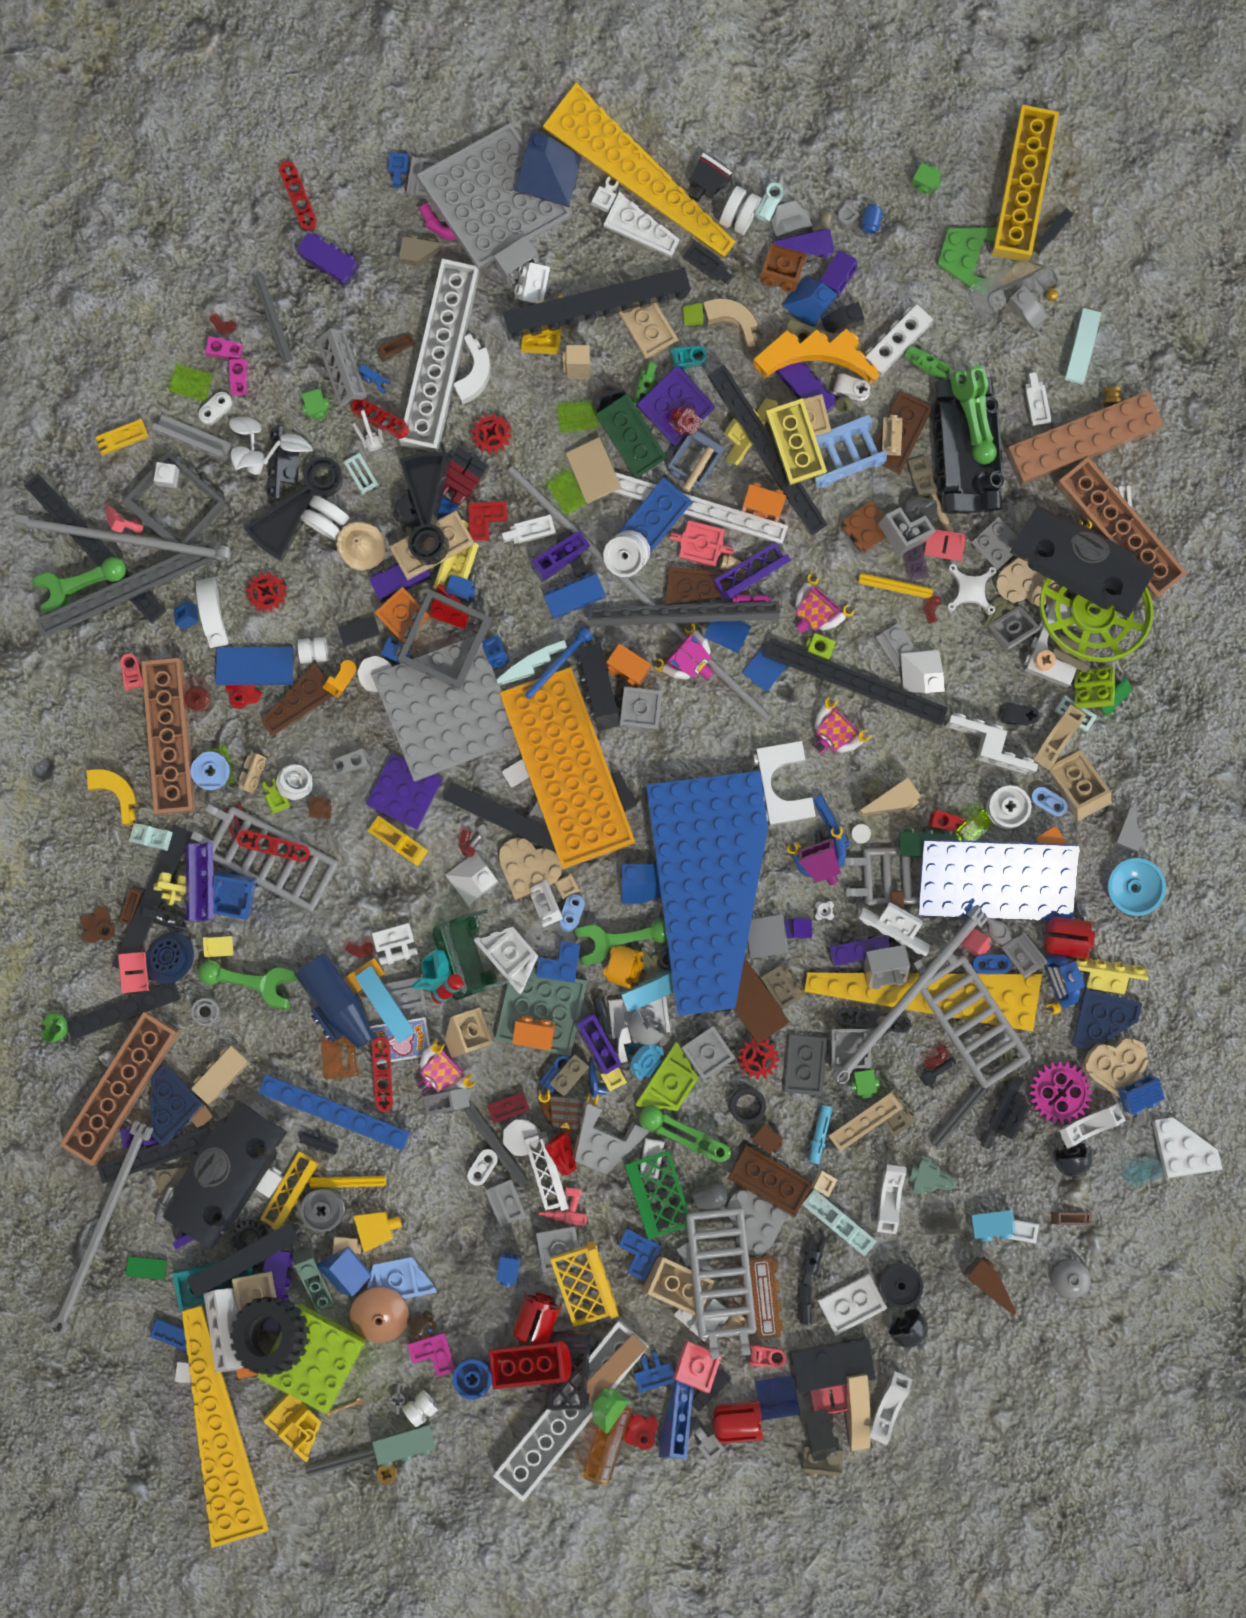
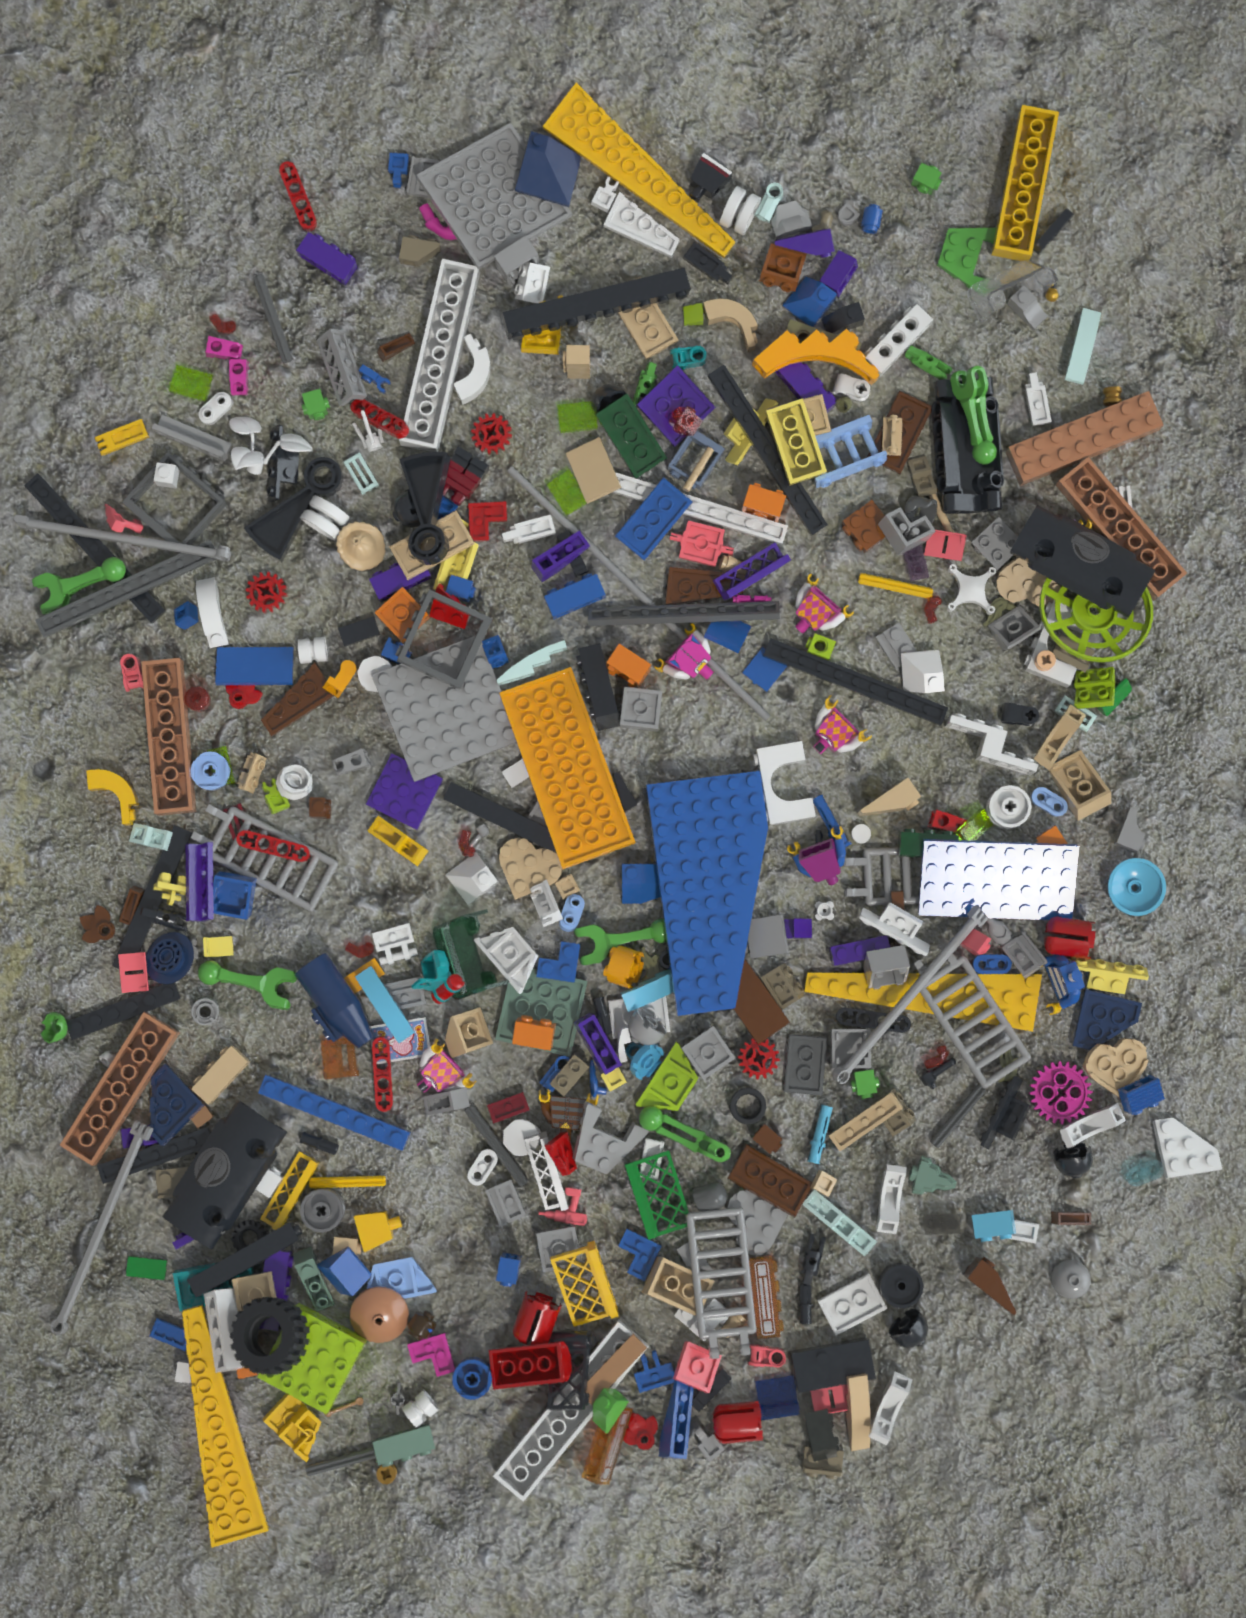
(164, 1204): light grey axle -> none
(583, 636): blue piece -> none
(626, 553): white wheel -> none

